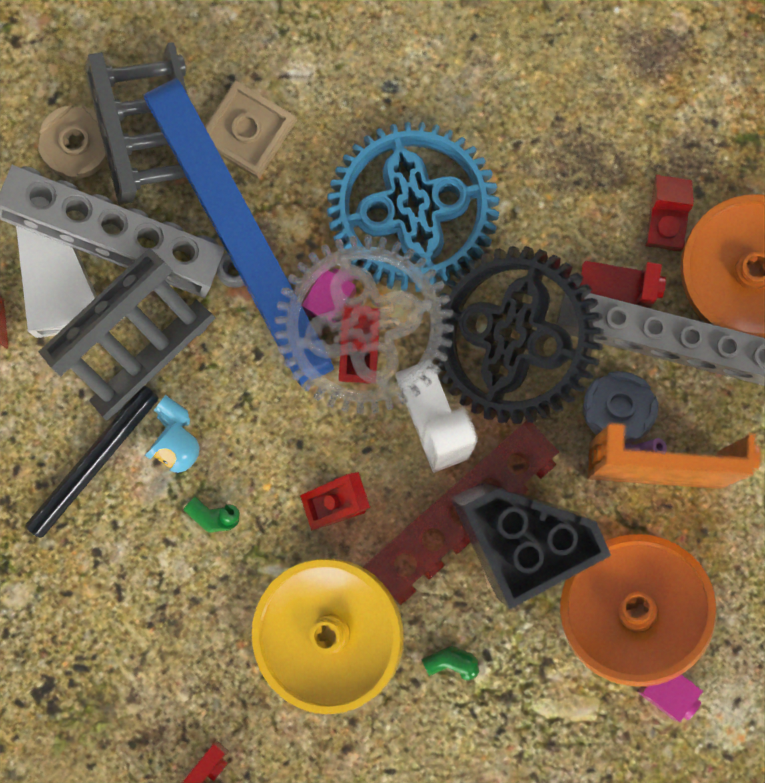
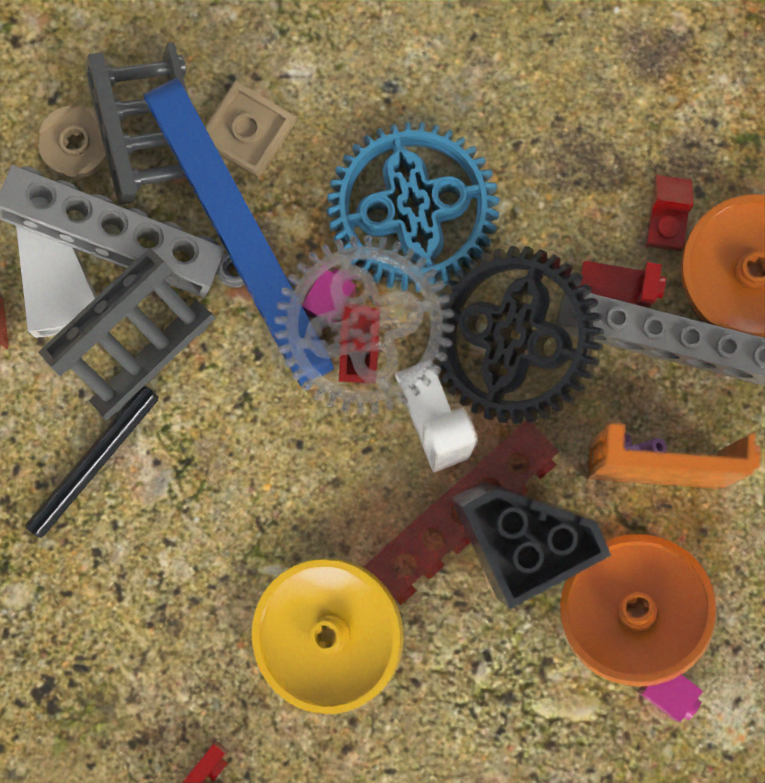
(175, 445): medium azure piece -> none
(213, 519): green arm -> none
(335, 501): red slope -> none
(454, 659): green arm -> none
(621, 400): sand blue tile -> none

